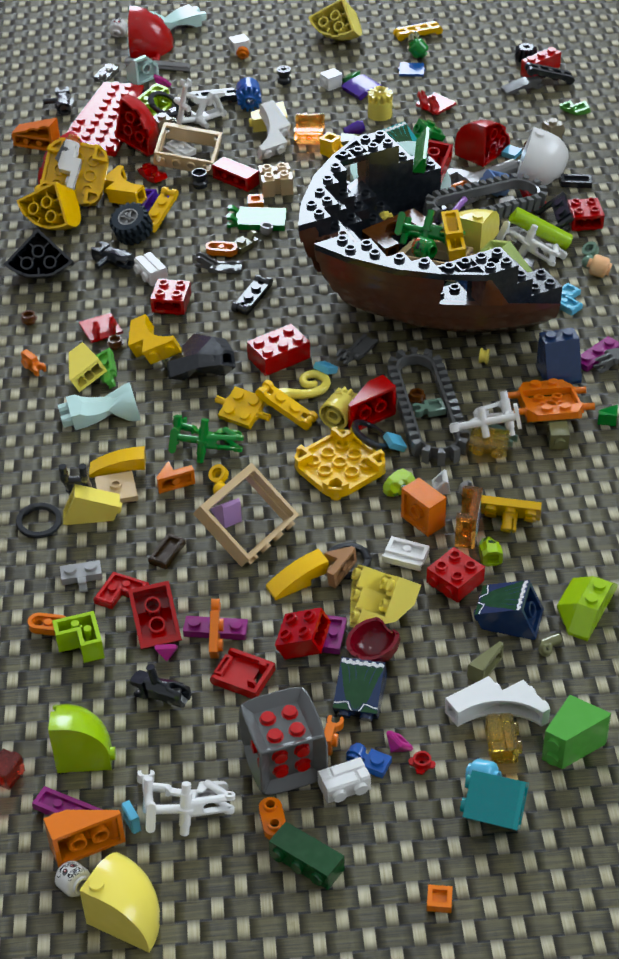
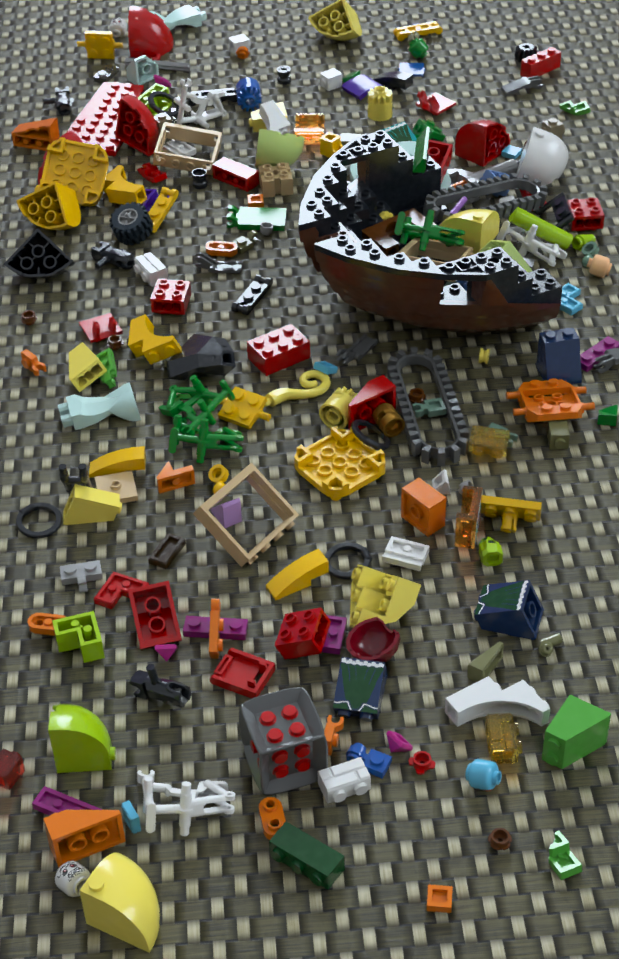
(67, 160): white plate -> none
(100, 44): none -> yellow plate
(198, 395): none -> green piece
(278, 148): none -> yellowish green brick
(286, 405): yellow plate -> none
(339, 564): medium nougat slope -> none
(355, 128): dark purple cone -> none
(388, 420): none -> pearl gold wheel
(395, 80): none -> black slope
(395, 441): medium azure tile -> none
(396, 481): lime rock -> none
(424, 247): green head -> none
(453, 234): yellow slope -> none
(455, 574): red brick -> none
(483, 418): white piece -> none
(494, 799): teal slope -> none
(500, 834): none -> reddish brown plate
(551, 72): black plate -> none
(562, 859): none -> bright green slope
(576, 180): black tile -> none
(580, 240): none -> lime cone
(584, 604): lime wedge -> none

